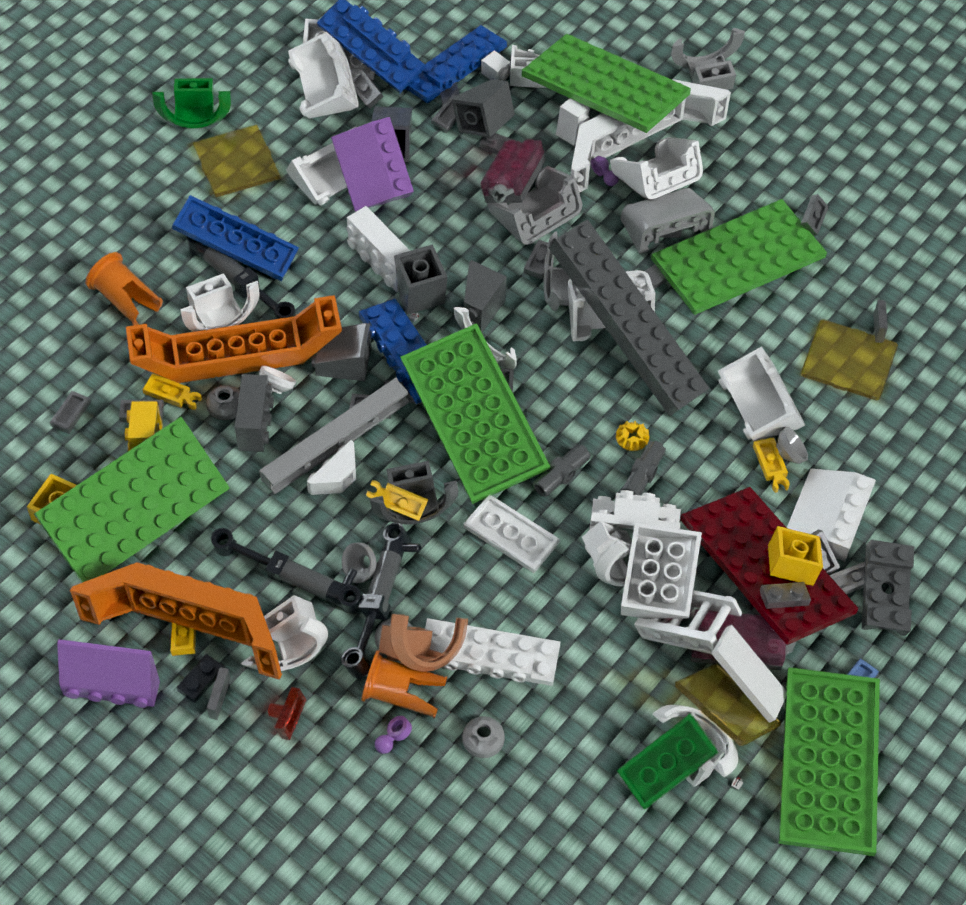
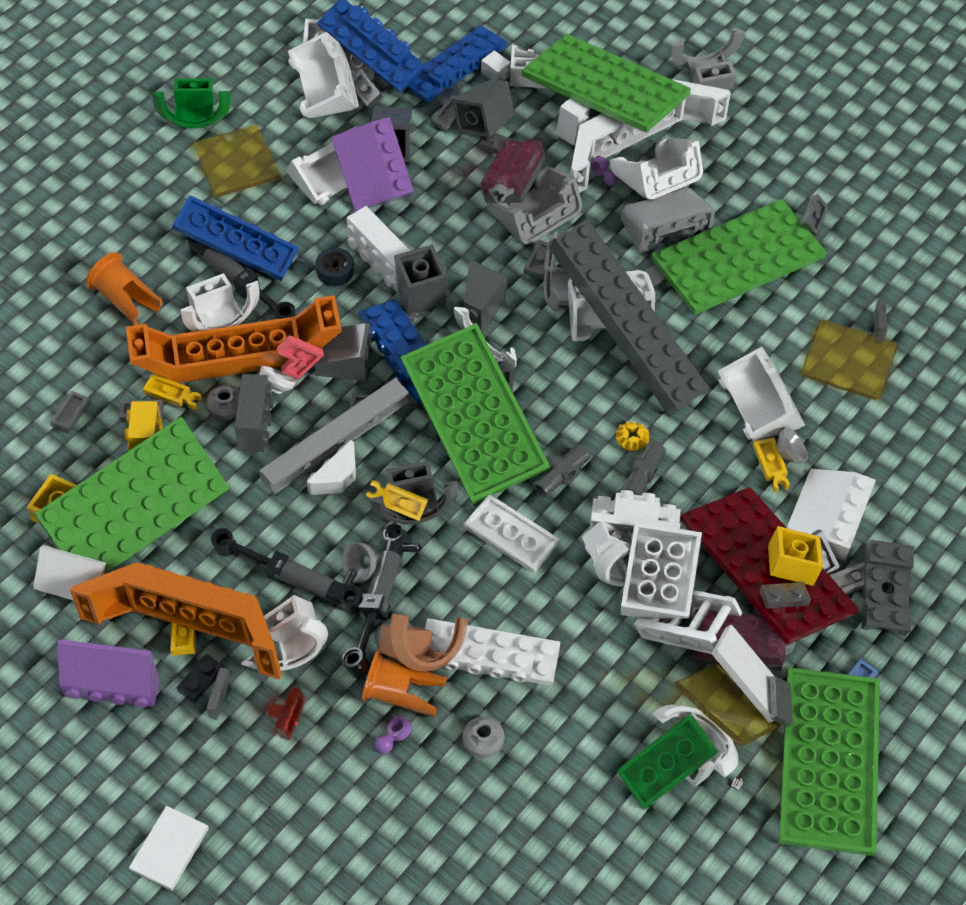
(61, 570): none -> white tile
(169, 848): none -> white tile
(300, 354): none -> coral plate
(333, 258): none -> black wheel
(780, 701): none -> flat silver tile

